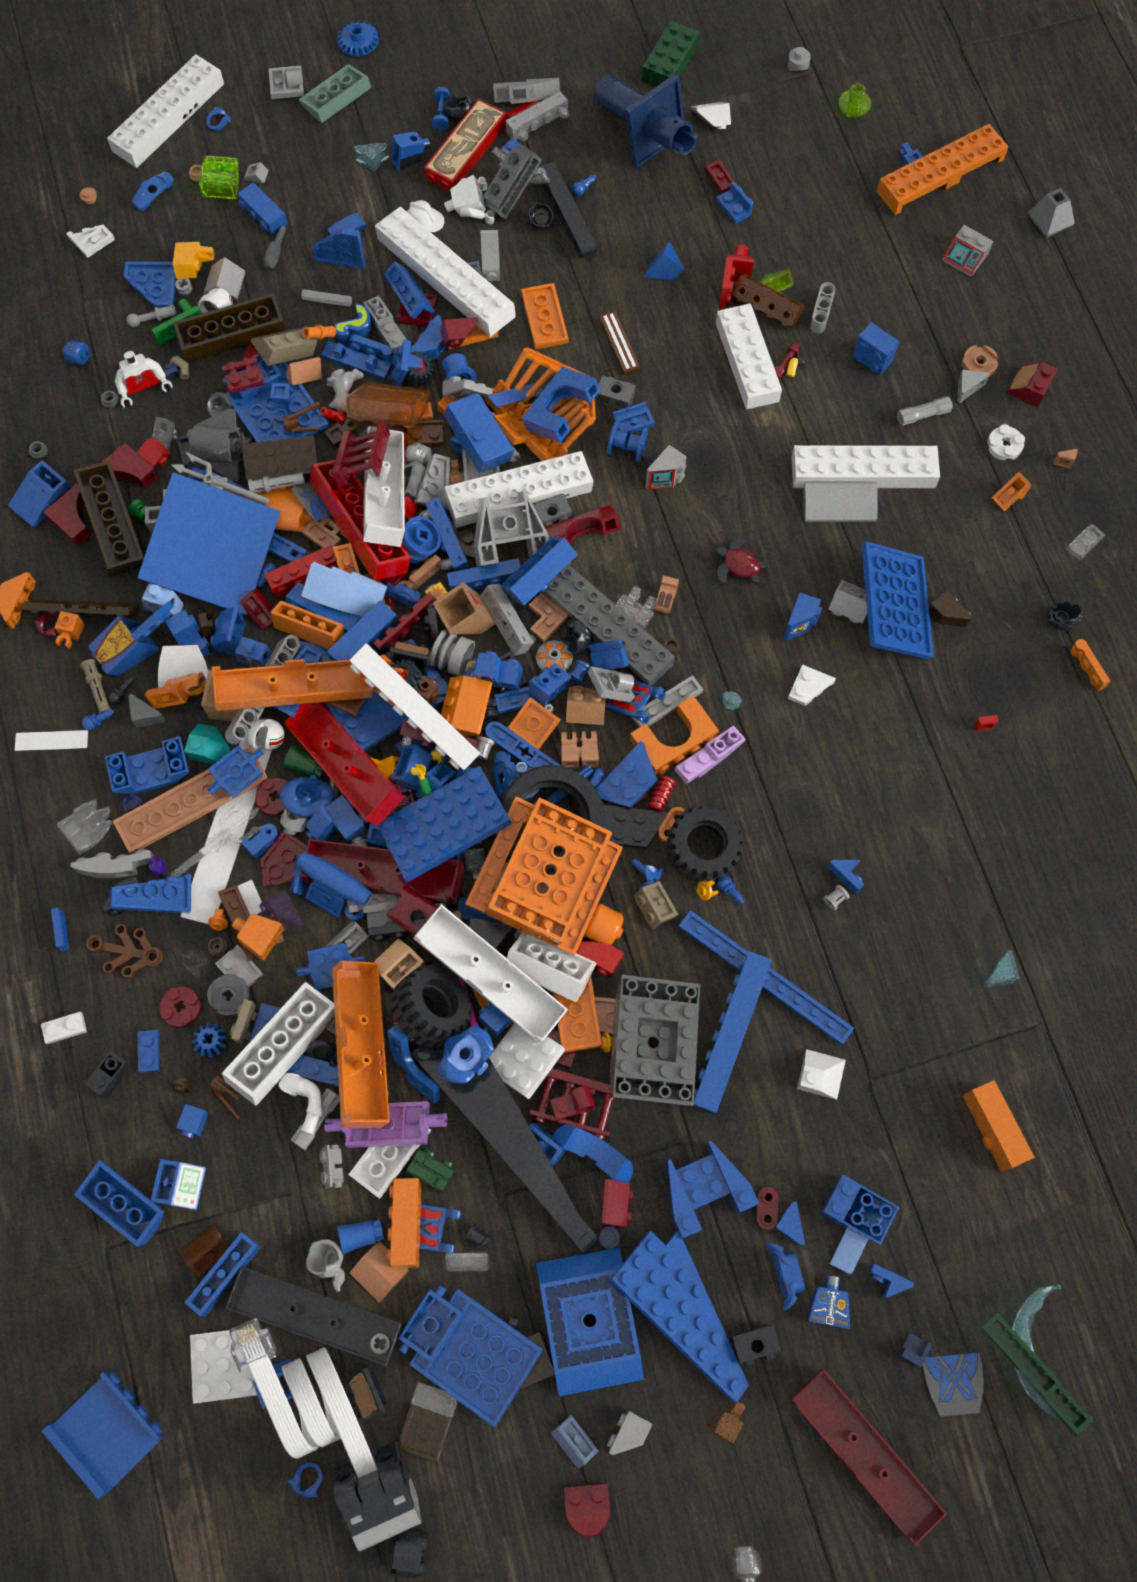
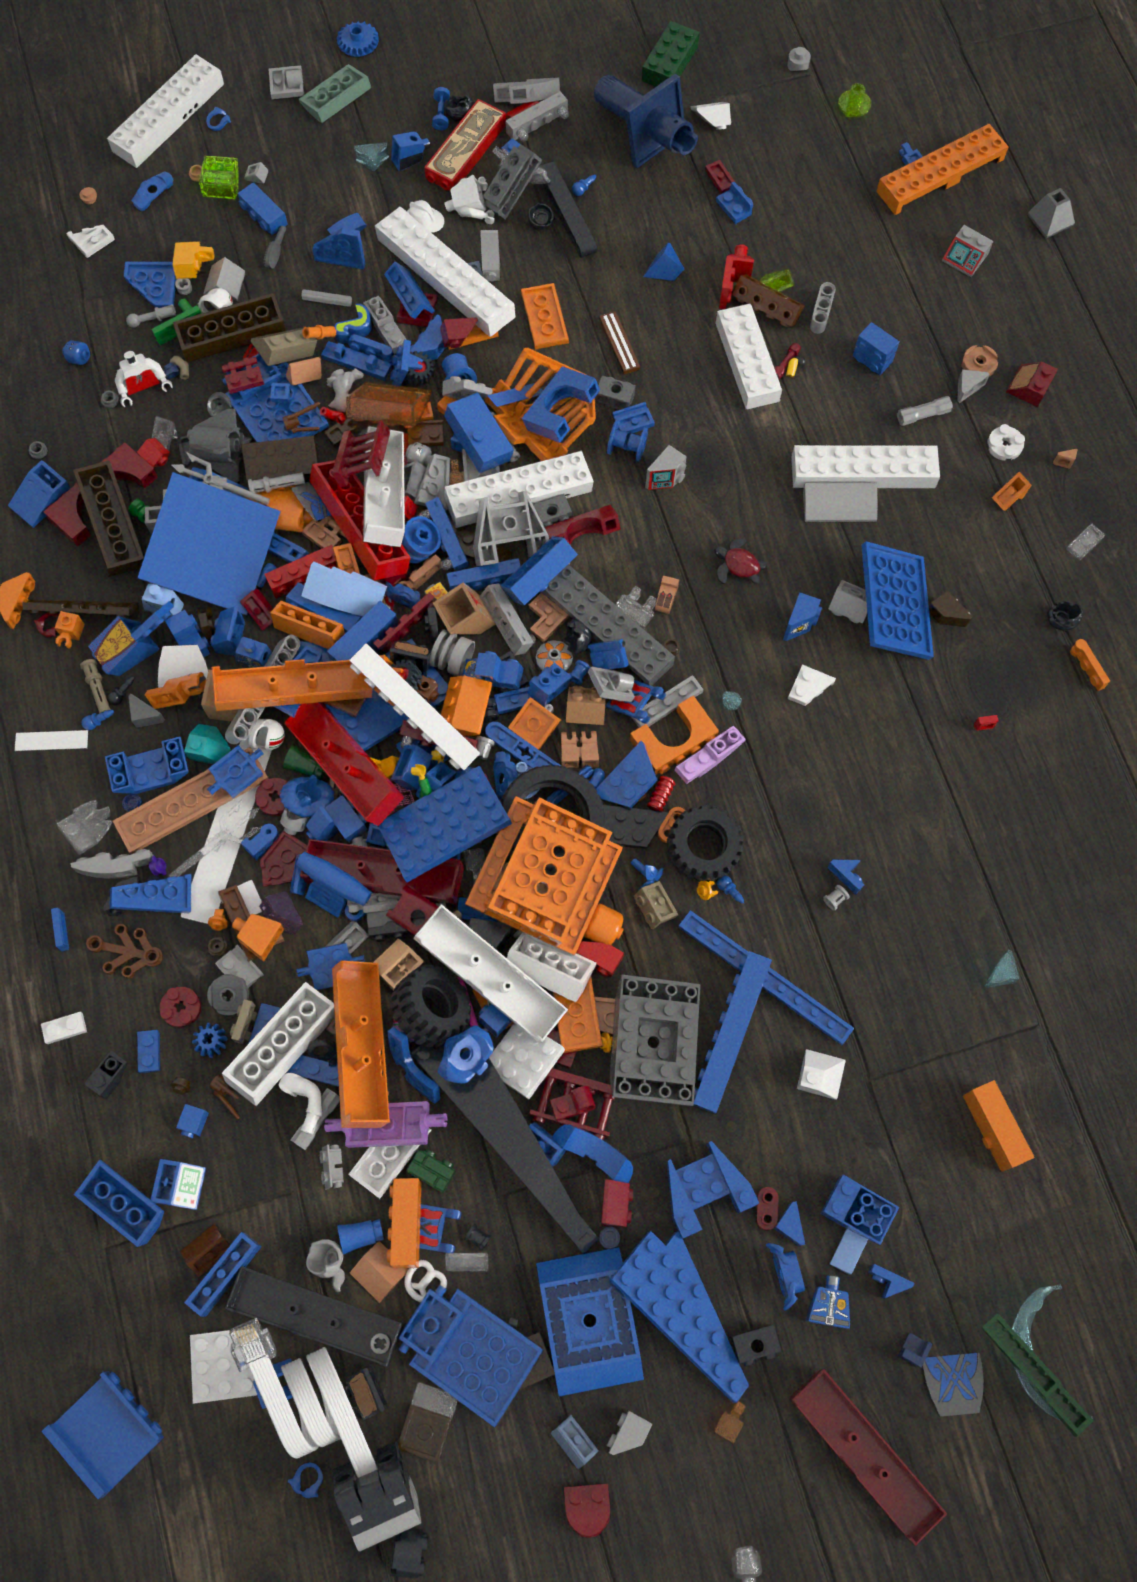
(431, 1273): none -> white piece

